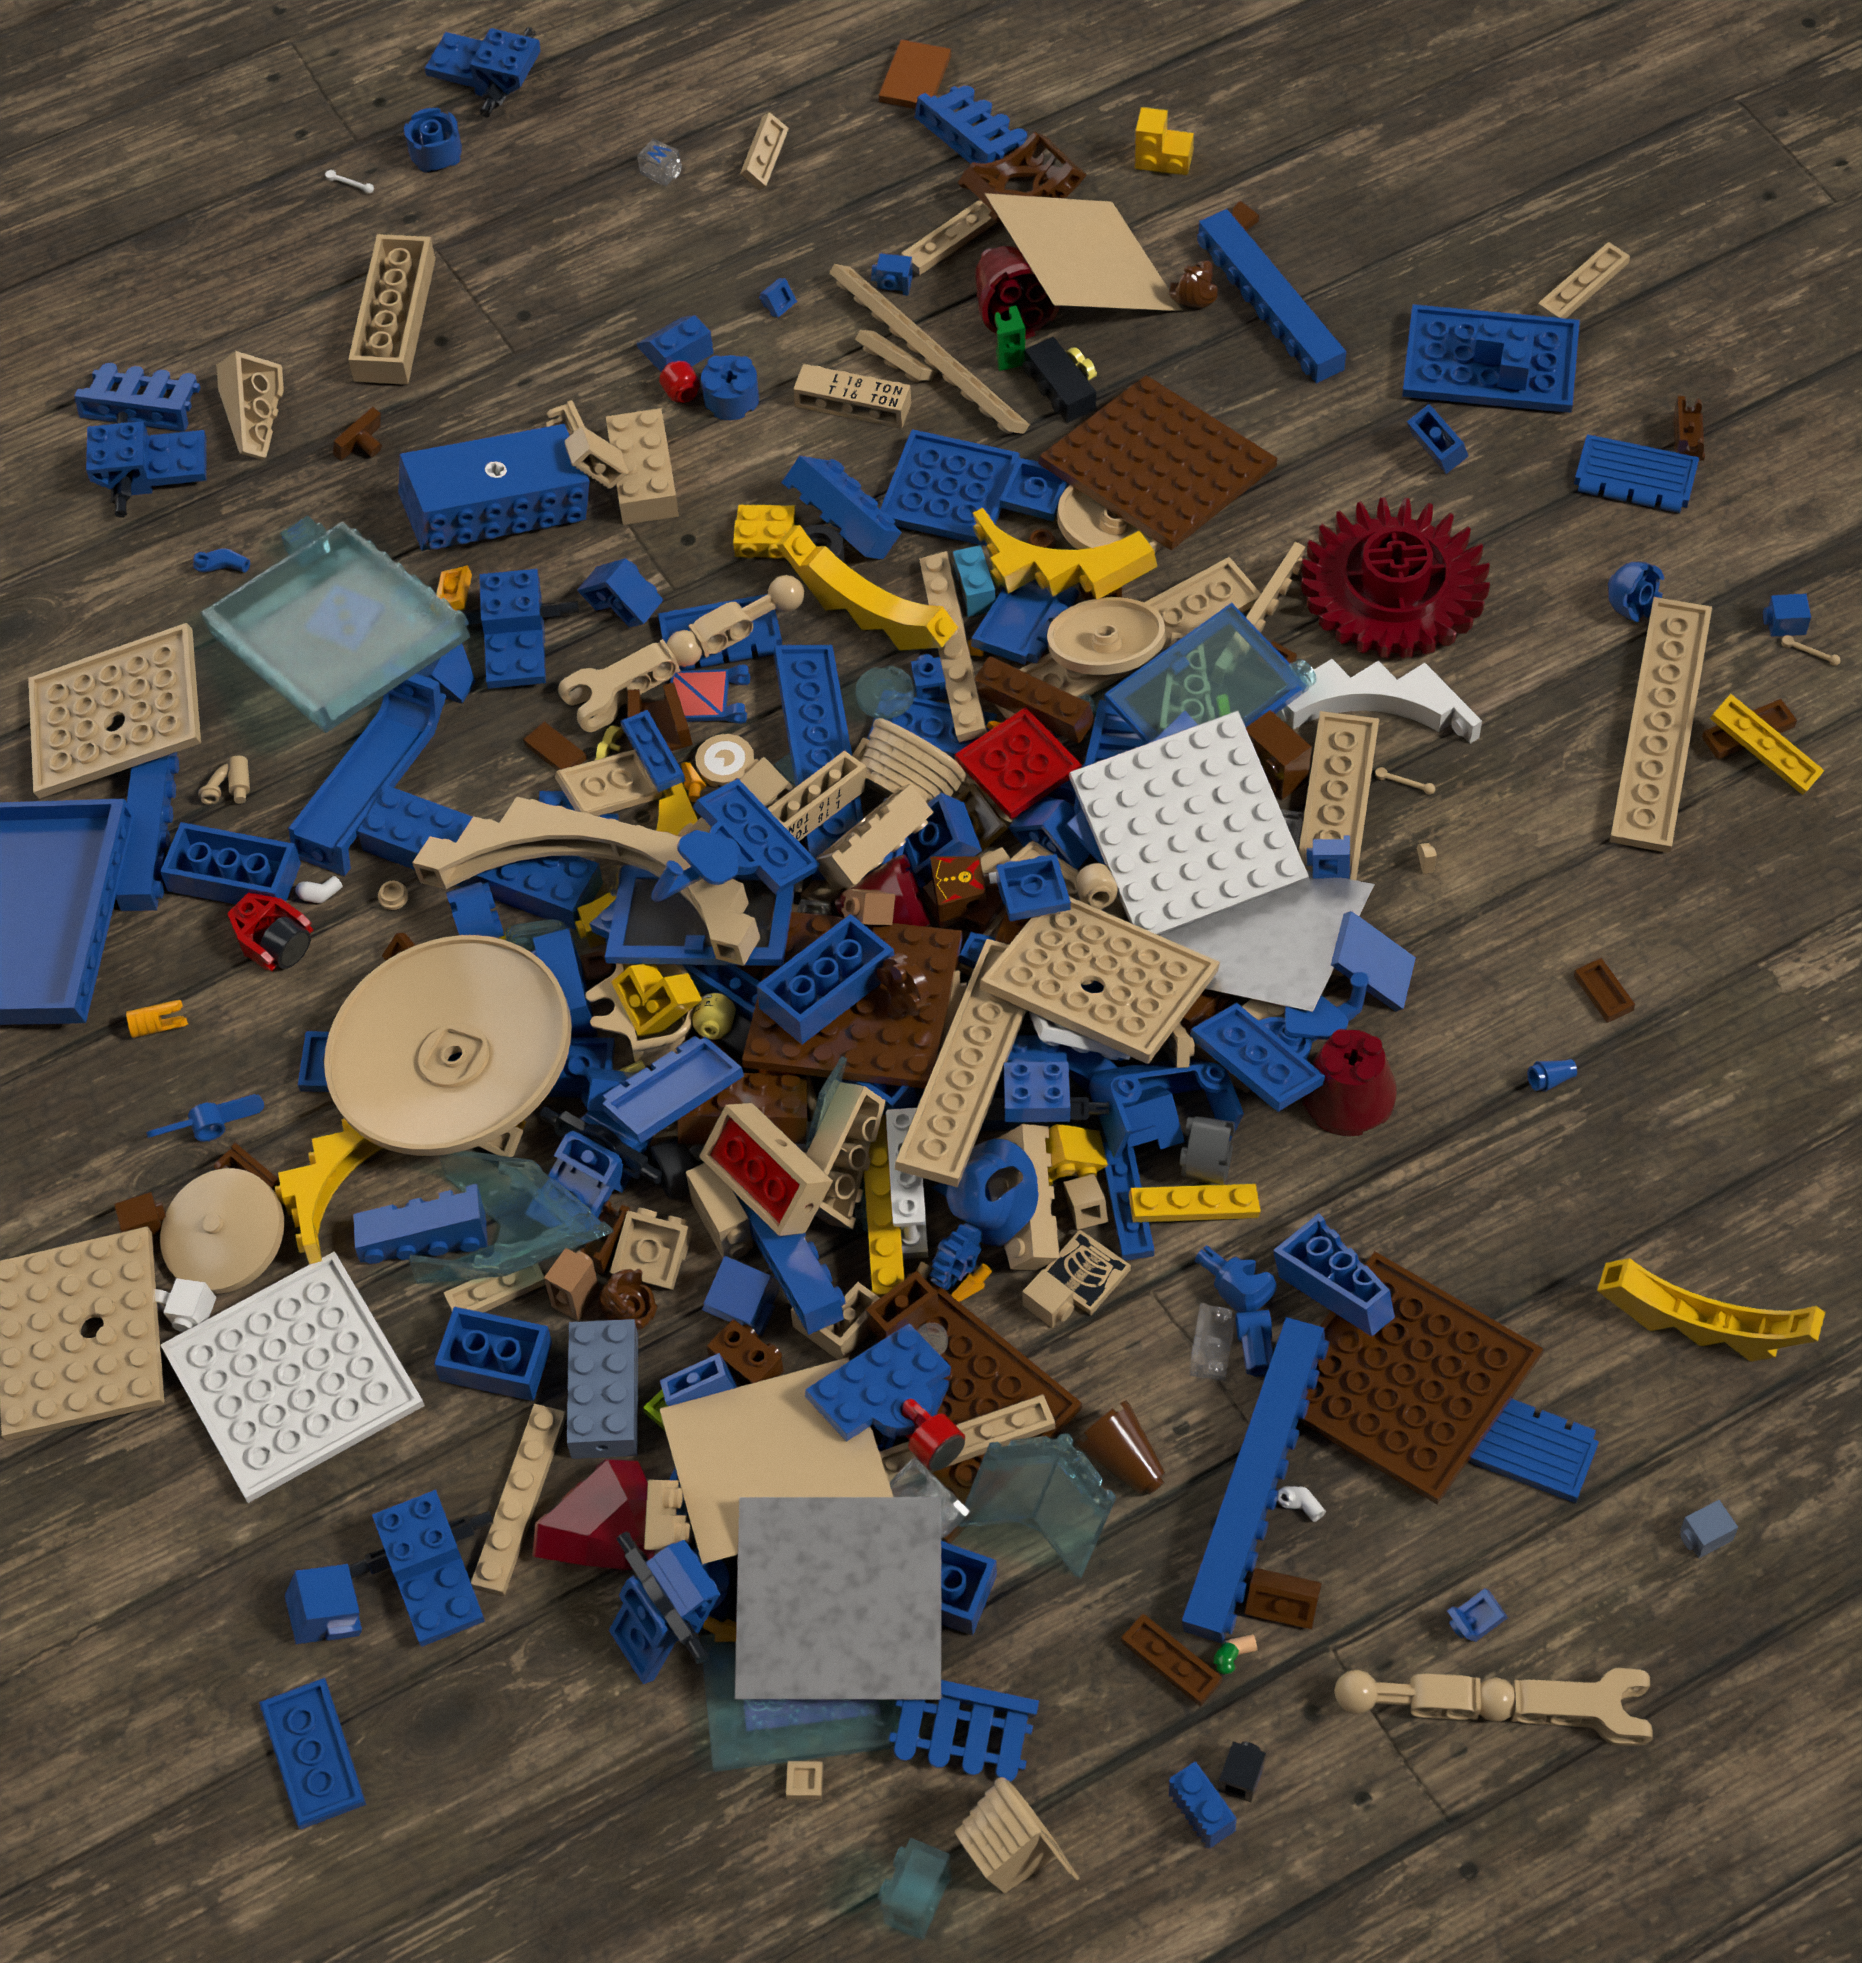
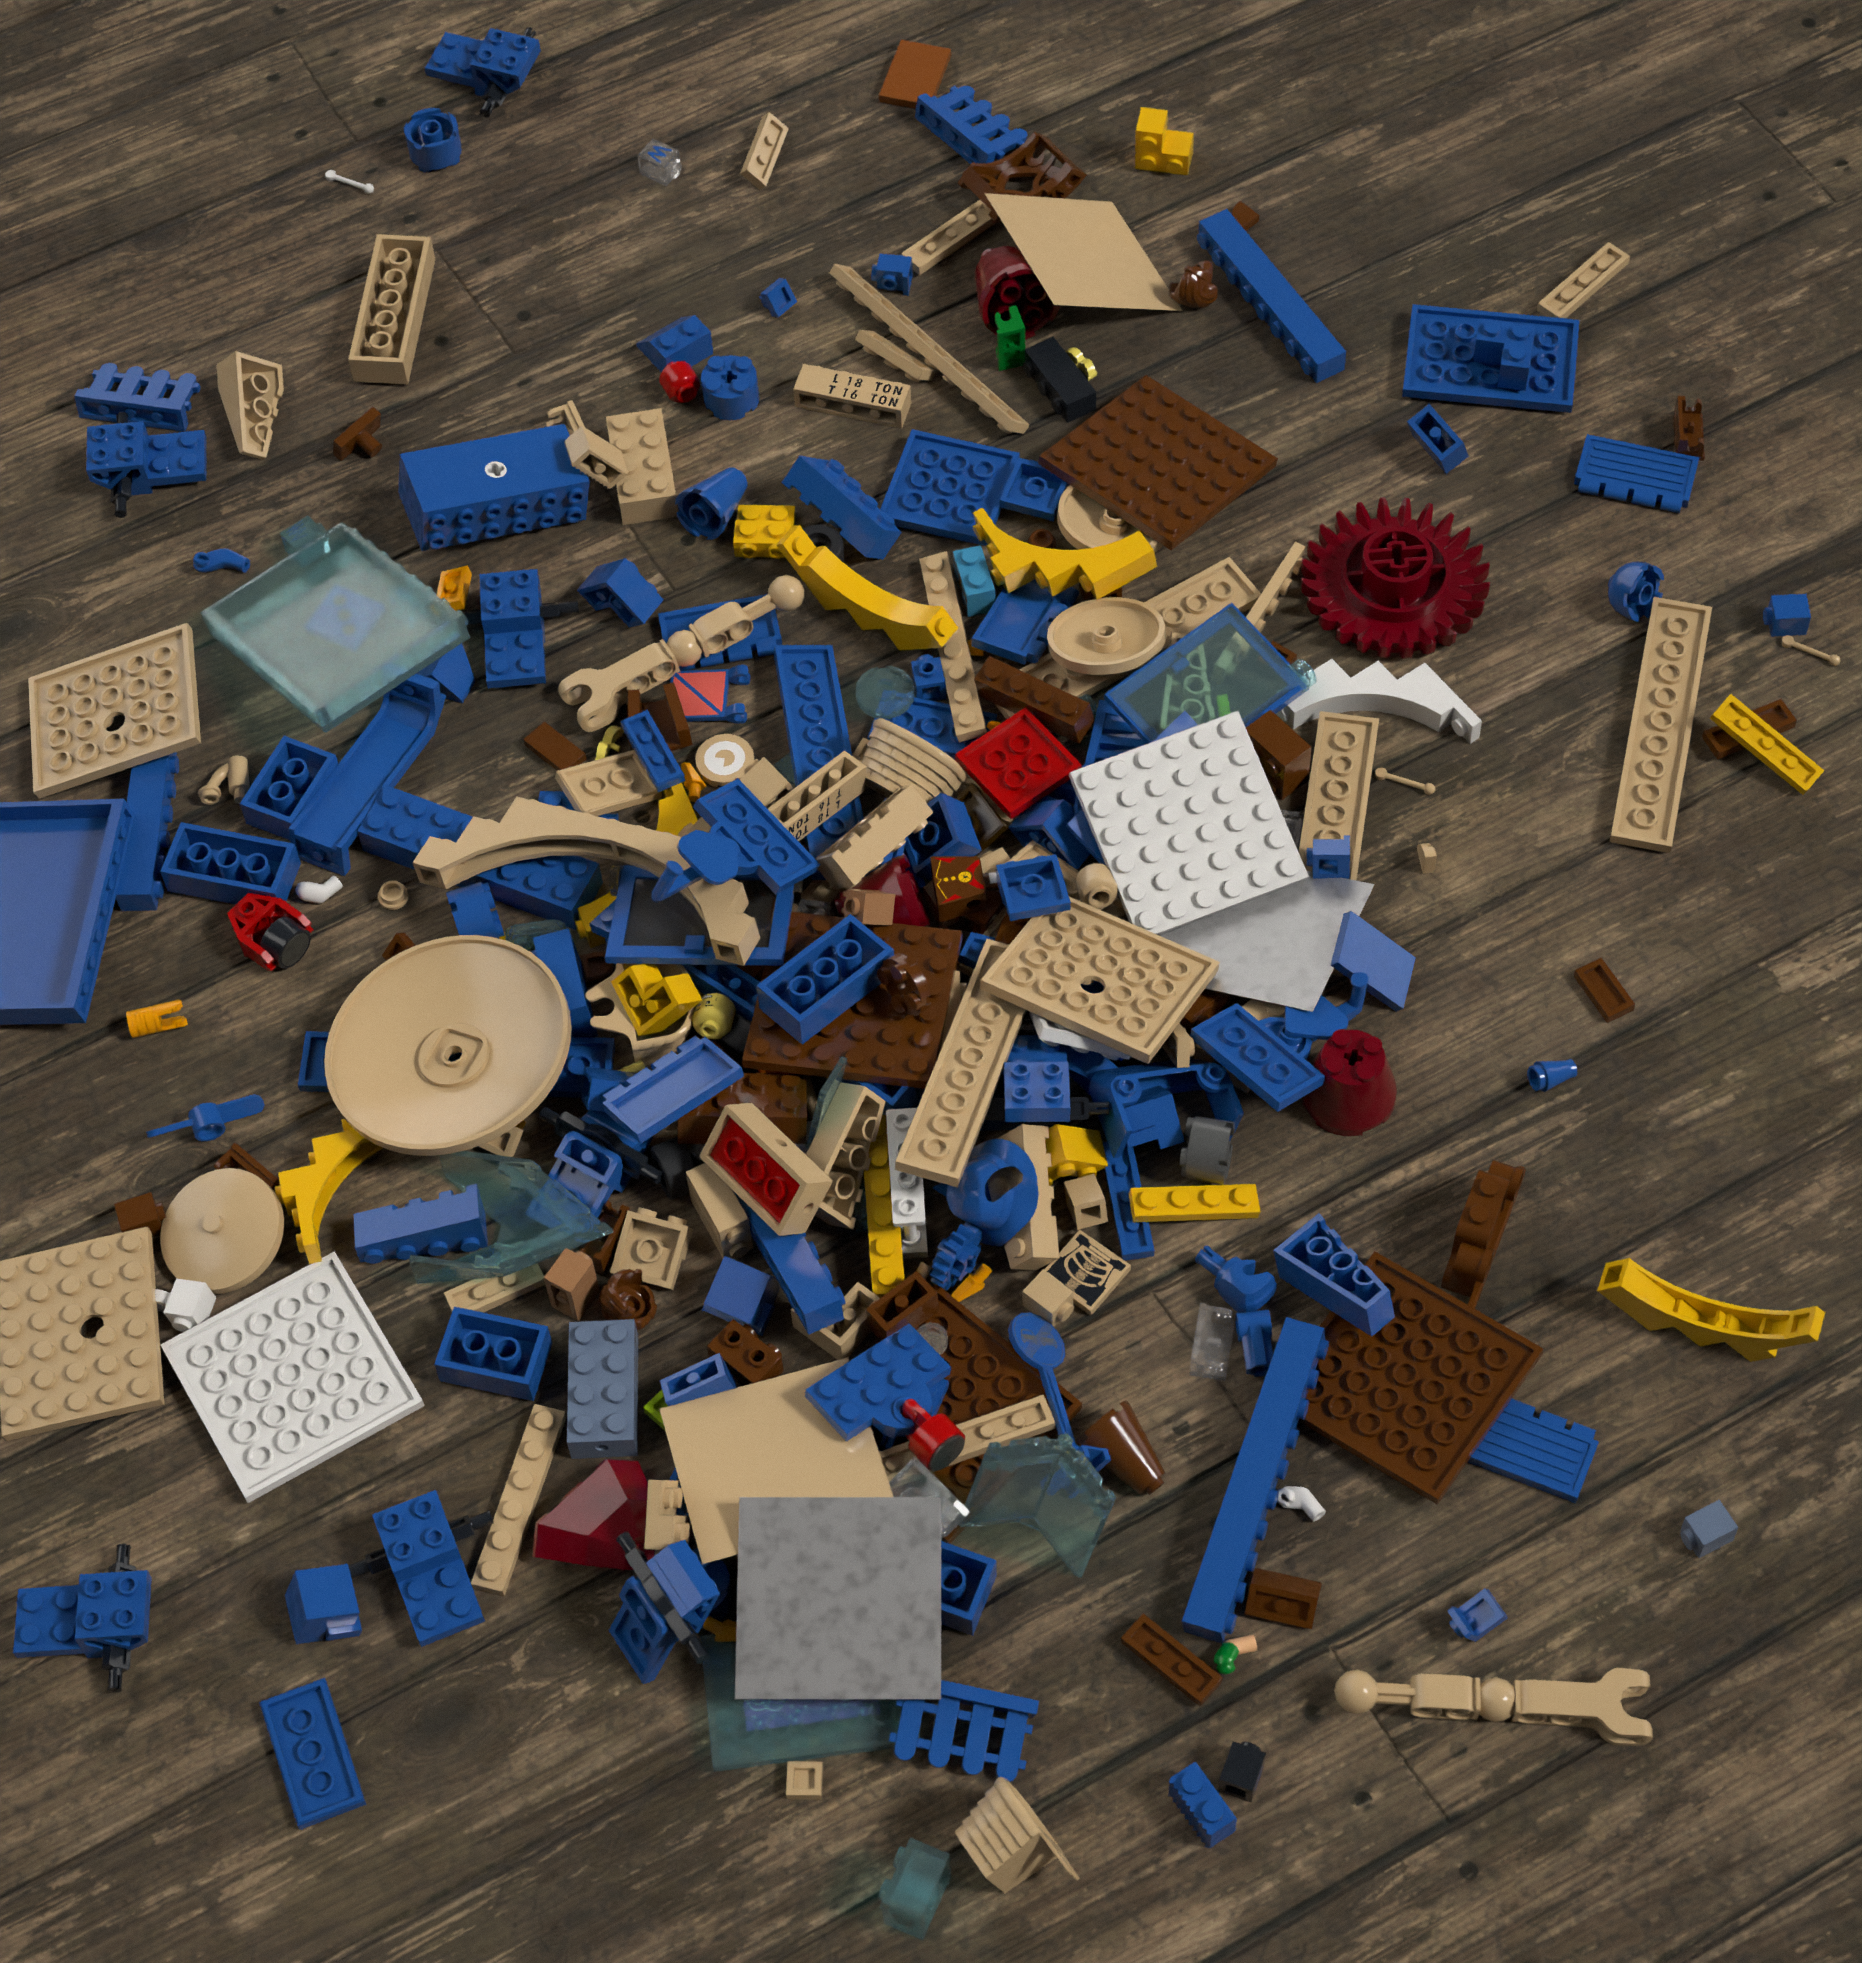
(97, 1618): none -> blue piece
(286, 785): none -> blue brick
(711, 503): none -> blue cone
(1044, 1349): none -> blue piece
(1481, 1229): none -> reddish brown brick

